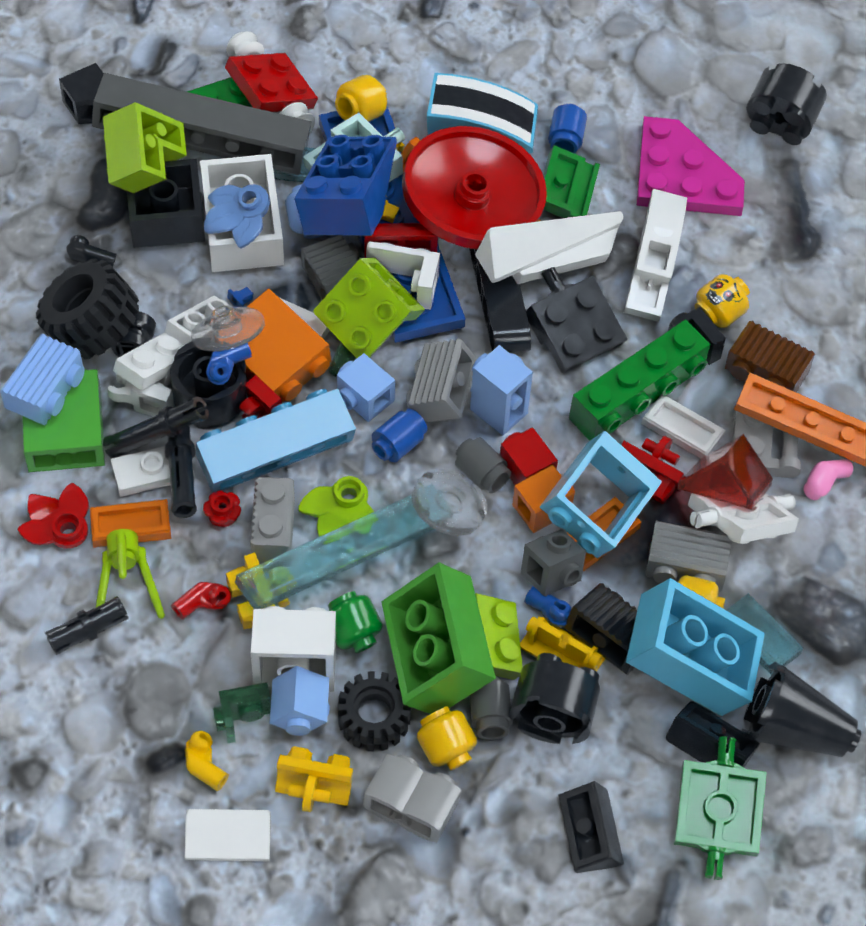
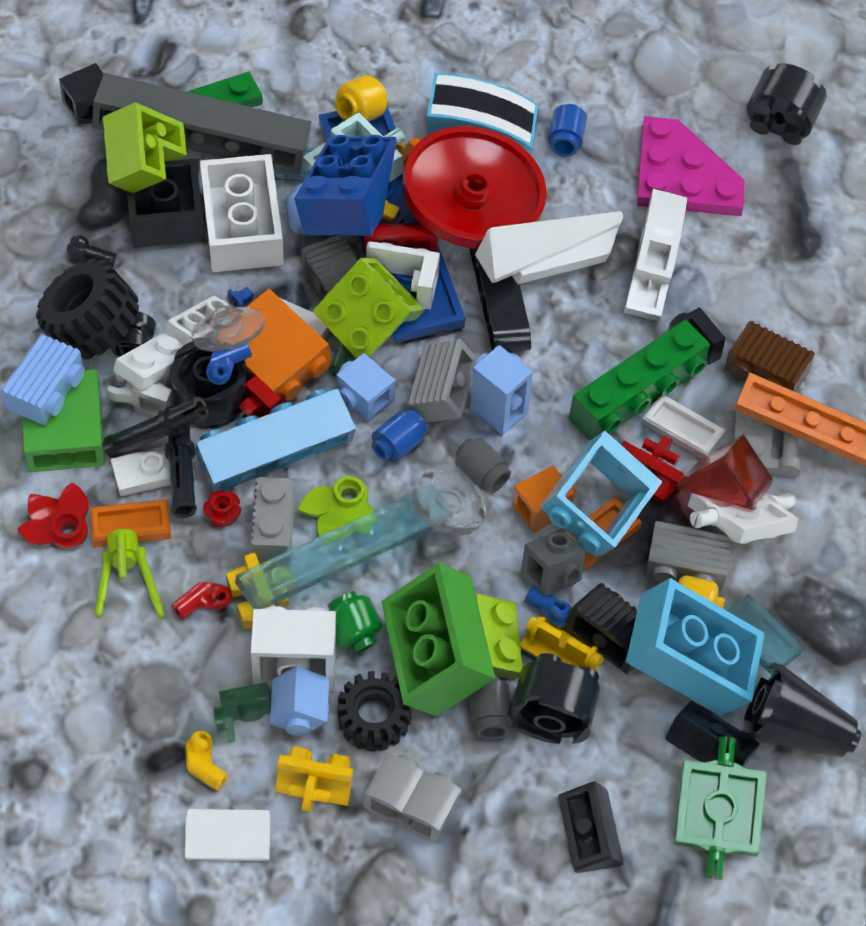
(86, 625): black pin -> none
(233, 213): medium blue plate -> none
(269, 79): red plate -> none
(446, 738): yellow head -> none
(526, 455): red brick -> none
(568, 183): green plate -> none
(574, 321): black plate -> none
(723, 299): yellow head -> none
(824, 475): bright pink arm -> none

